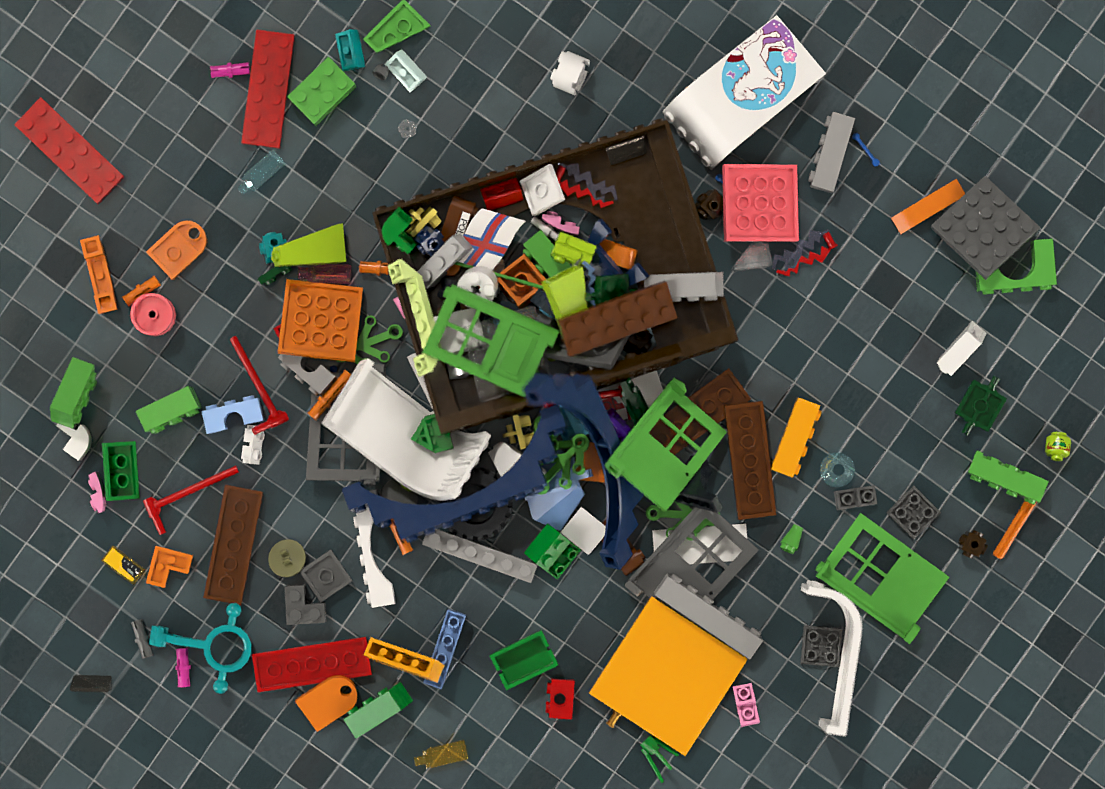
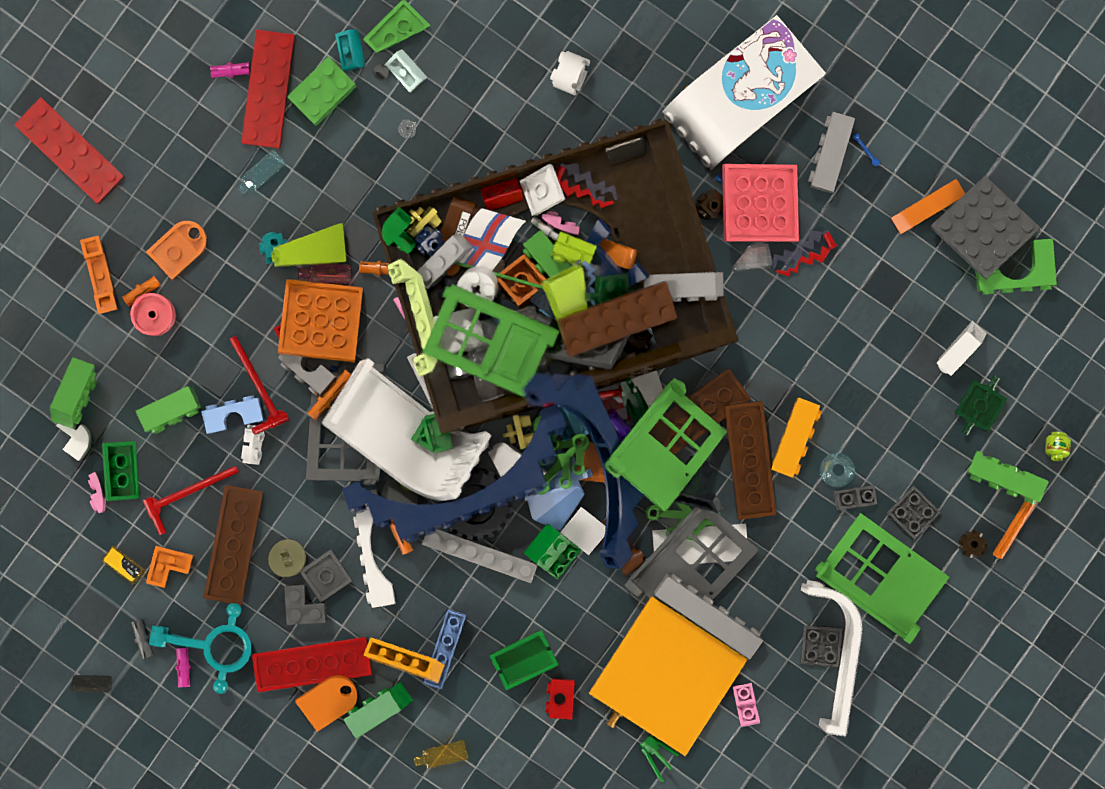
(268, 277): dark green hinge -> none
(364, 344): bright green plant -> none
(791, 540): bright green cone -> none

